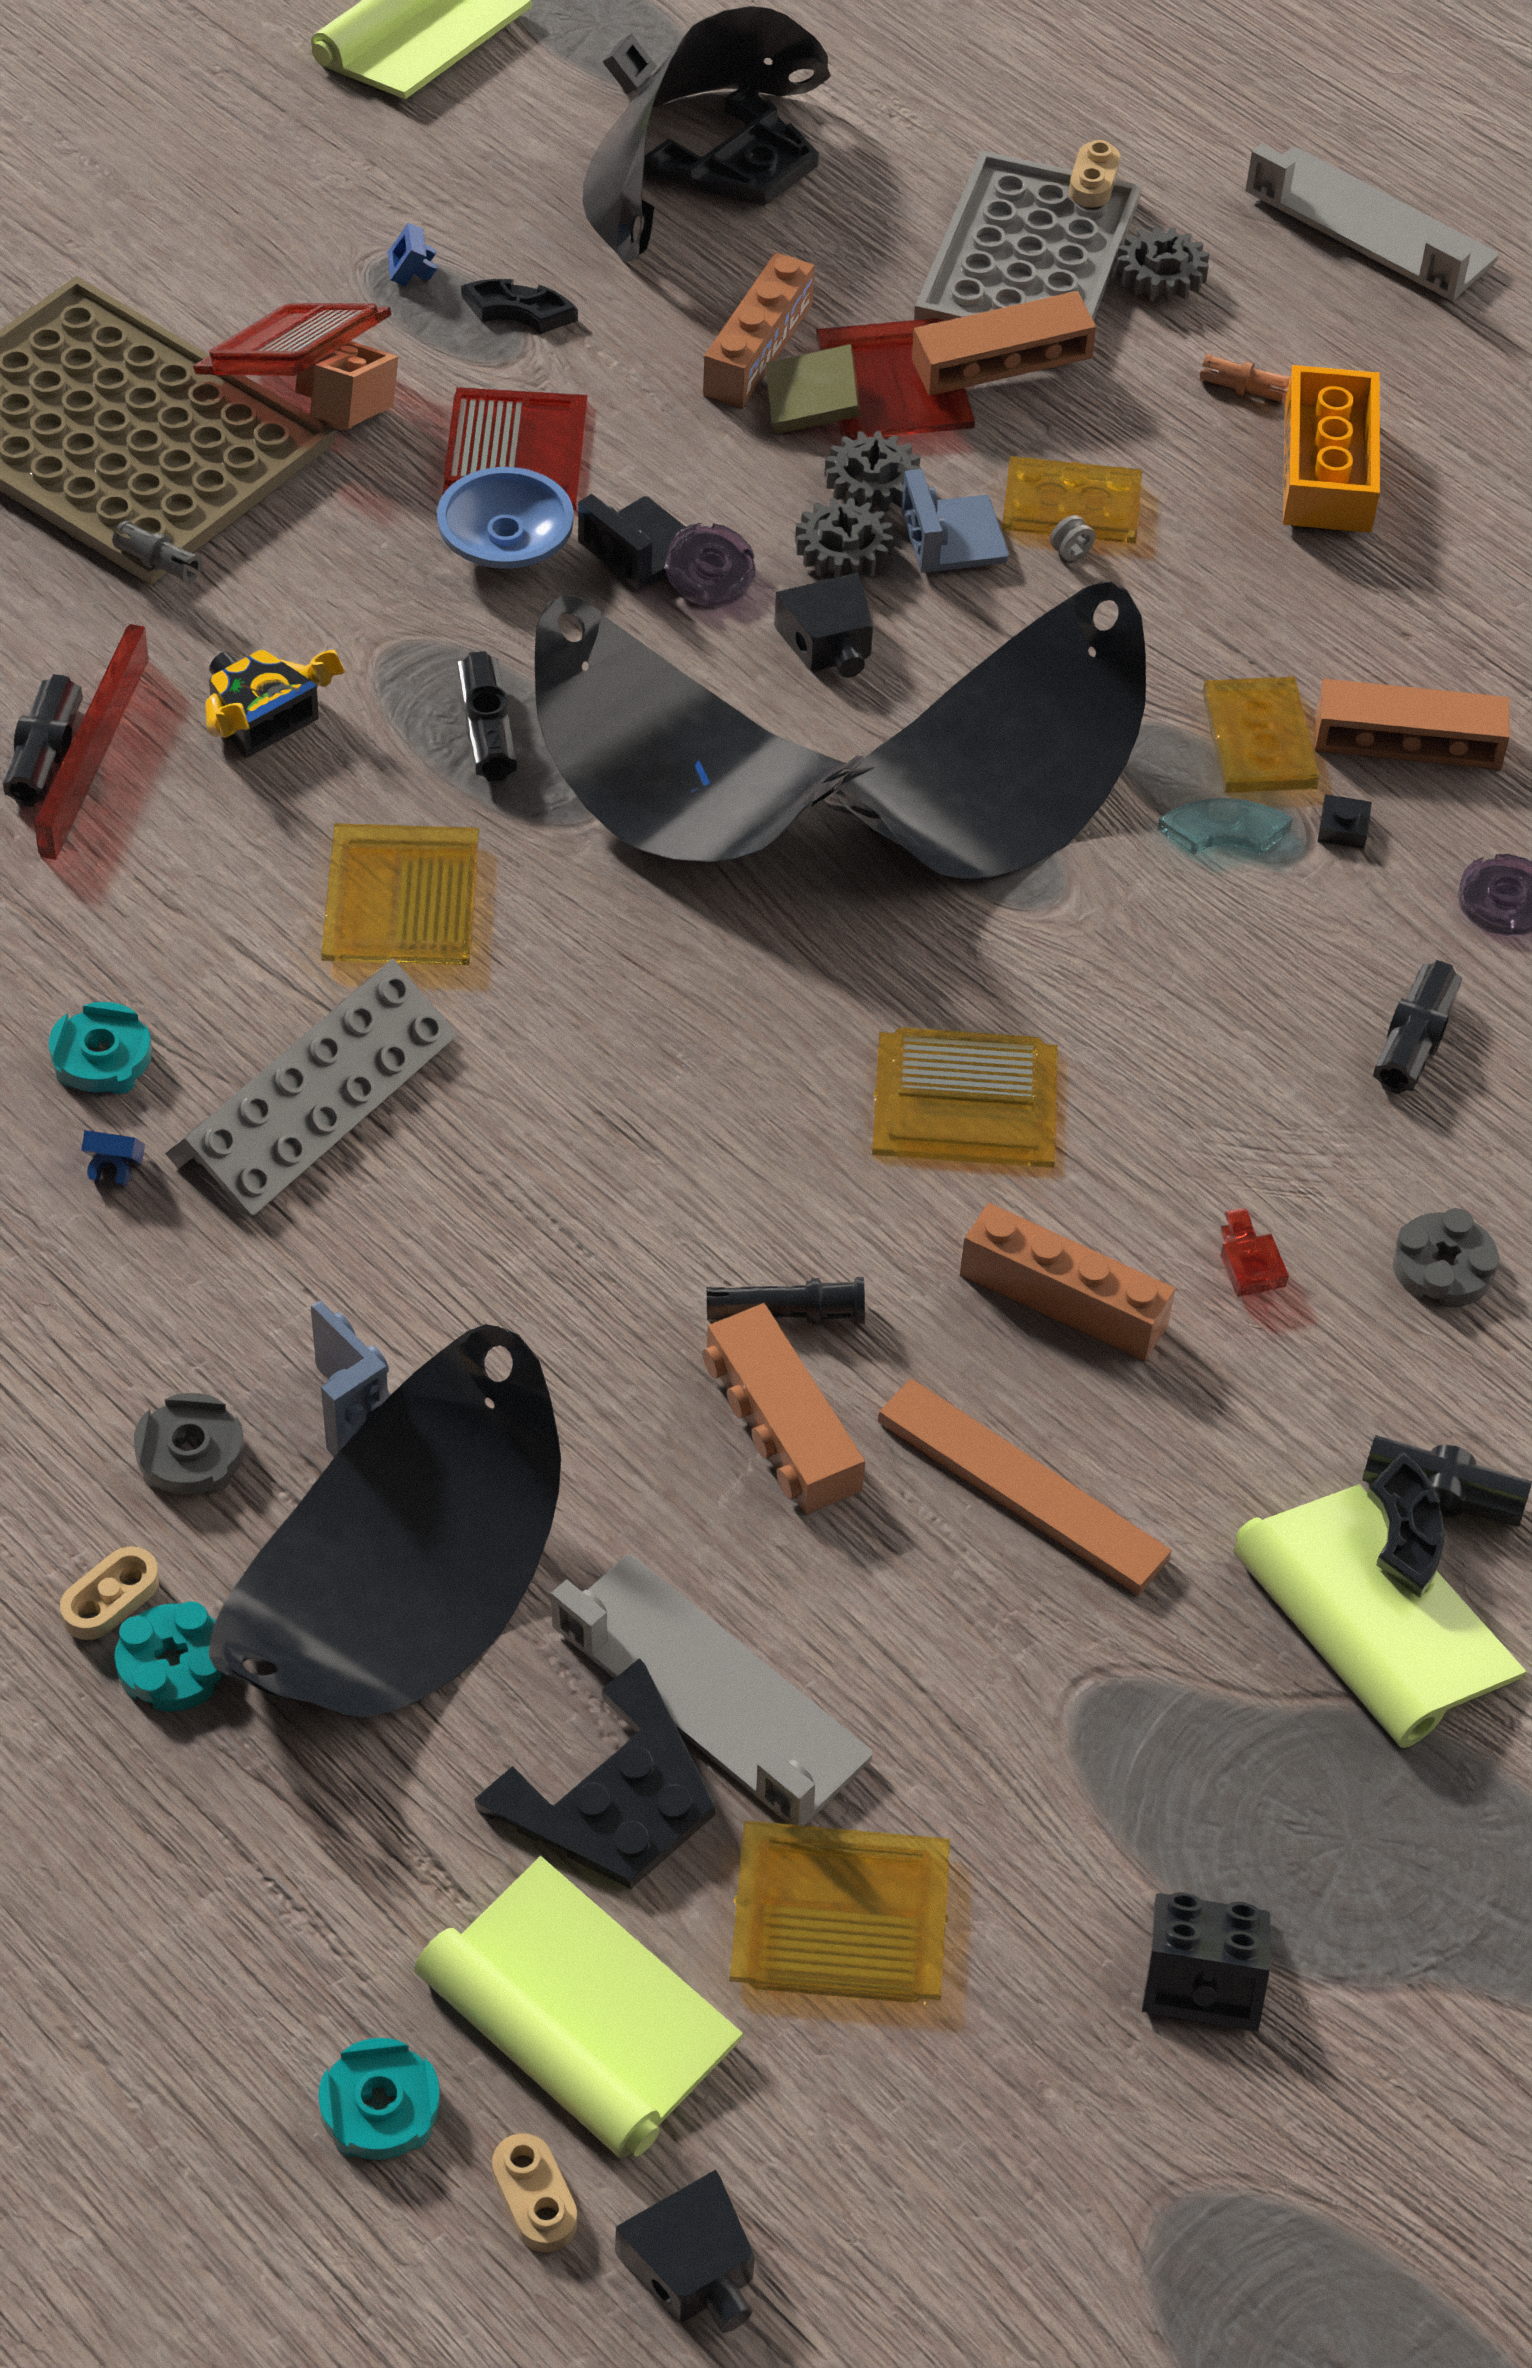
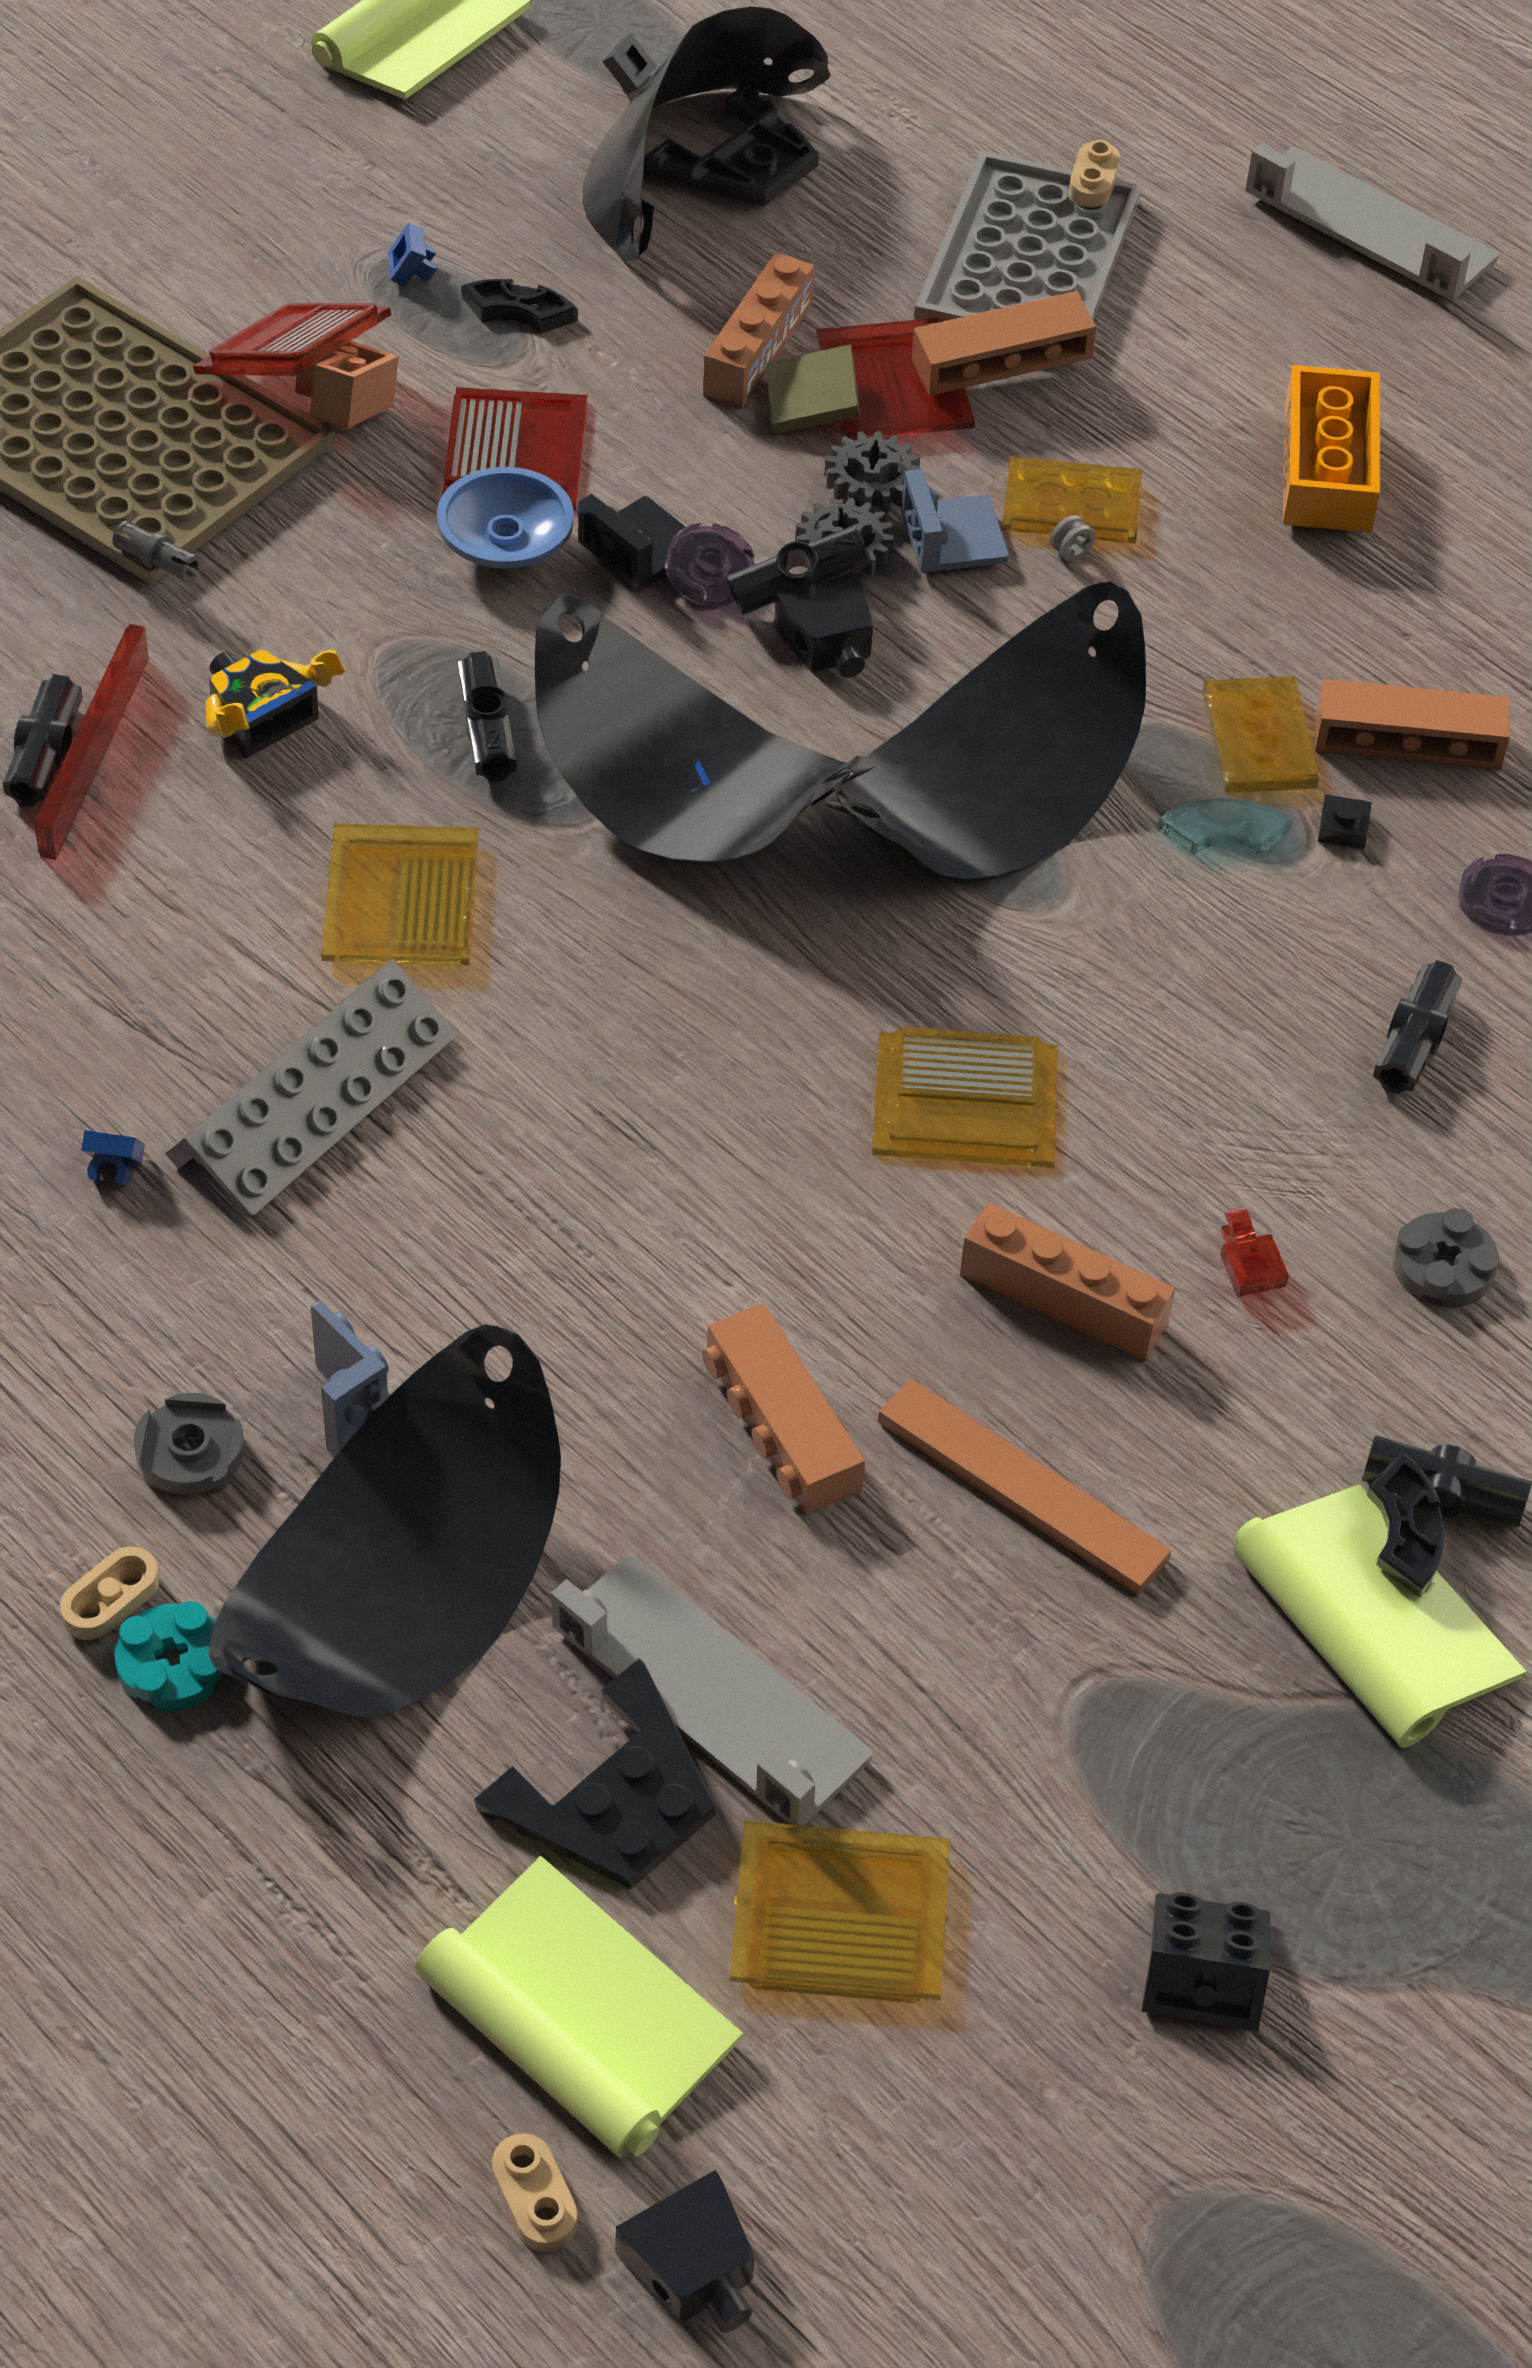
(106, 1070): teal plate -> none
(384, 2132): teal plate -> none
(808, 1301): black pin -> none
(823, 558): none -> black piece
(1162, 264): dark grey gear -> none
(1244, 378): nougat pin -> none

